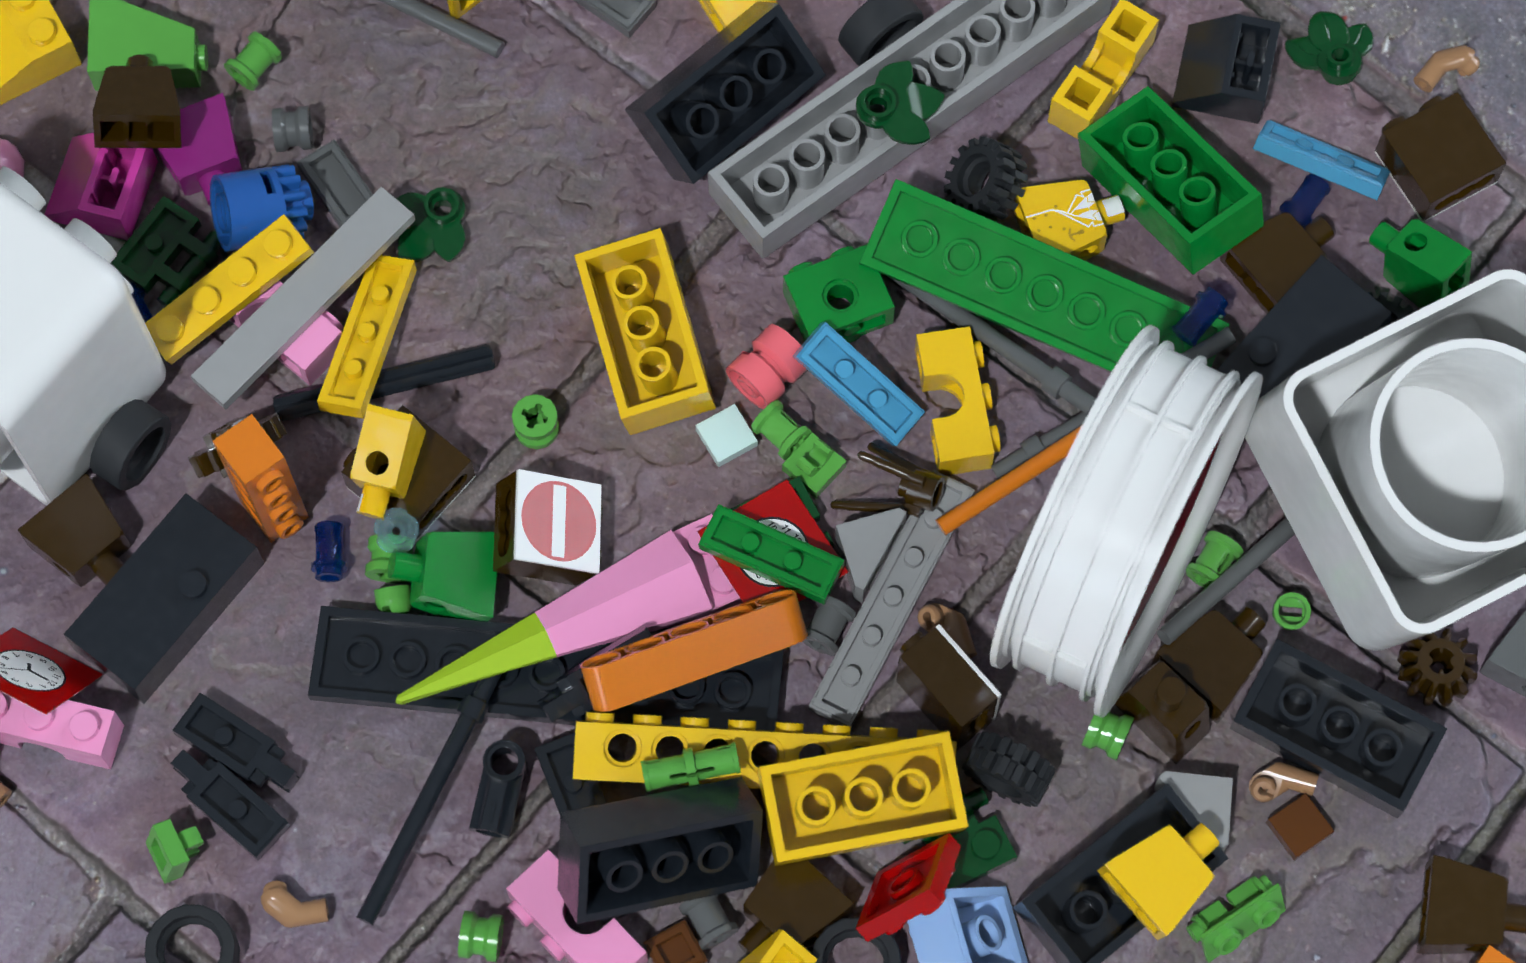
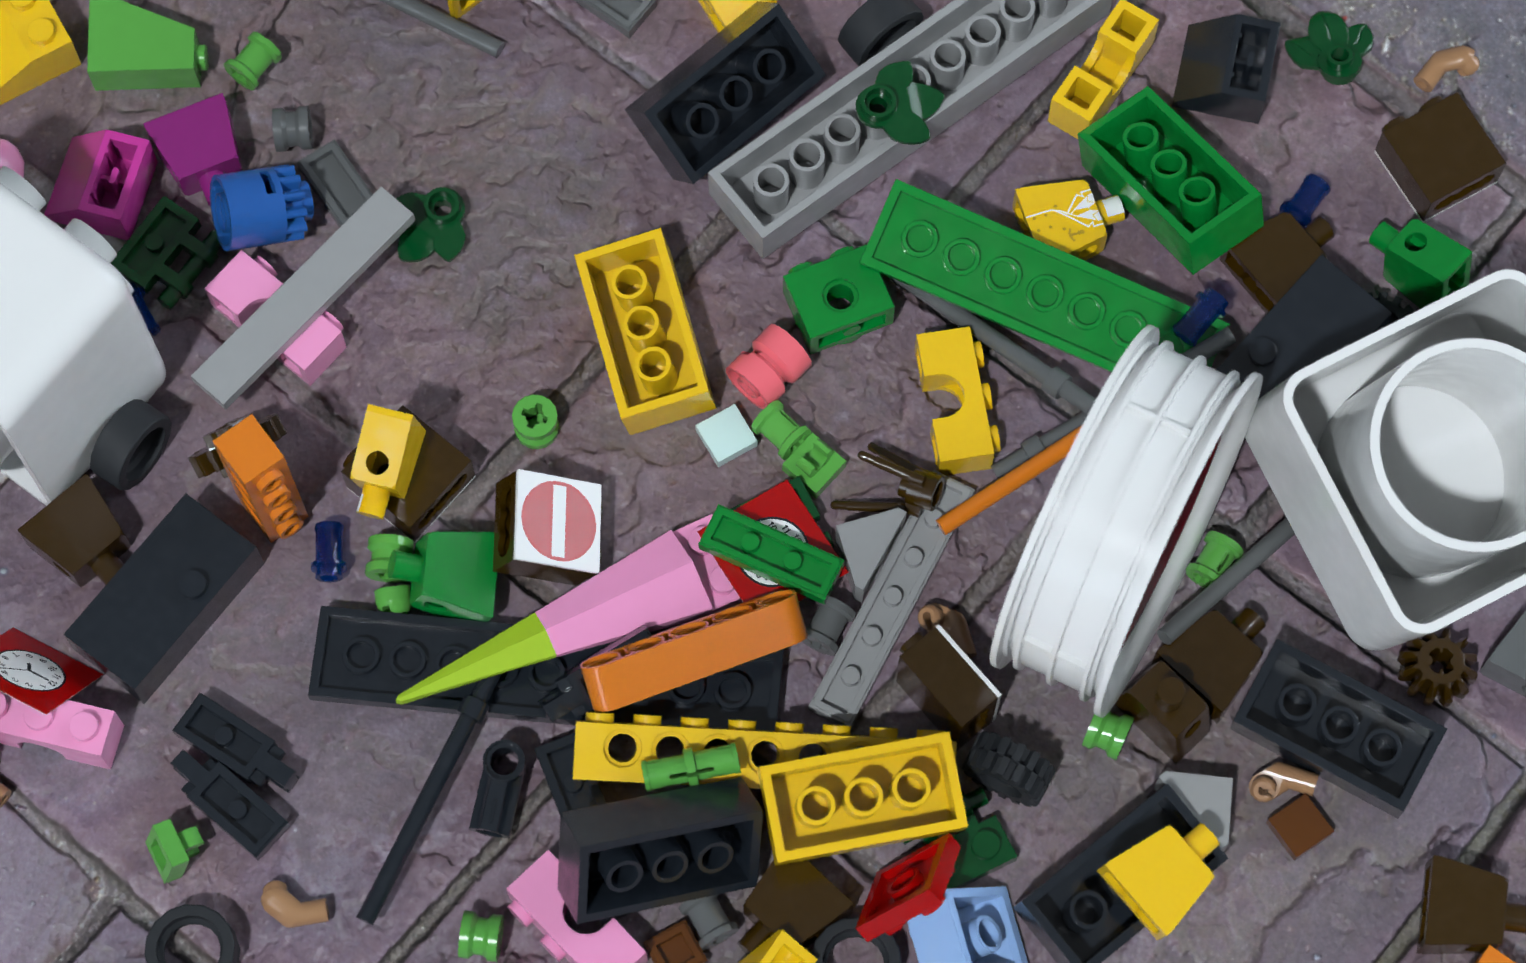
(137, 107): dark brown torso -> none
(228, 289): yellow plate -> none
(367, 336): yellow plate -> none
(396, 379): black axle -> none
(408, 531): clear light blue plate -> none
(858, 384): dark azure tile -> none
(1003, 182): black tyre -> none
(1255, 906): bright green hinge -> none
(1291, 600): bright green hinge -> none
(1321, 159): dark azure tile -> none

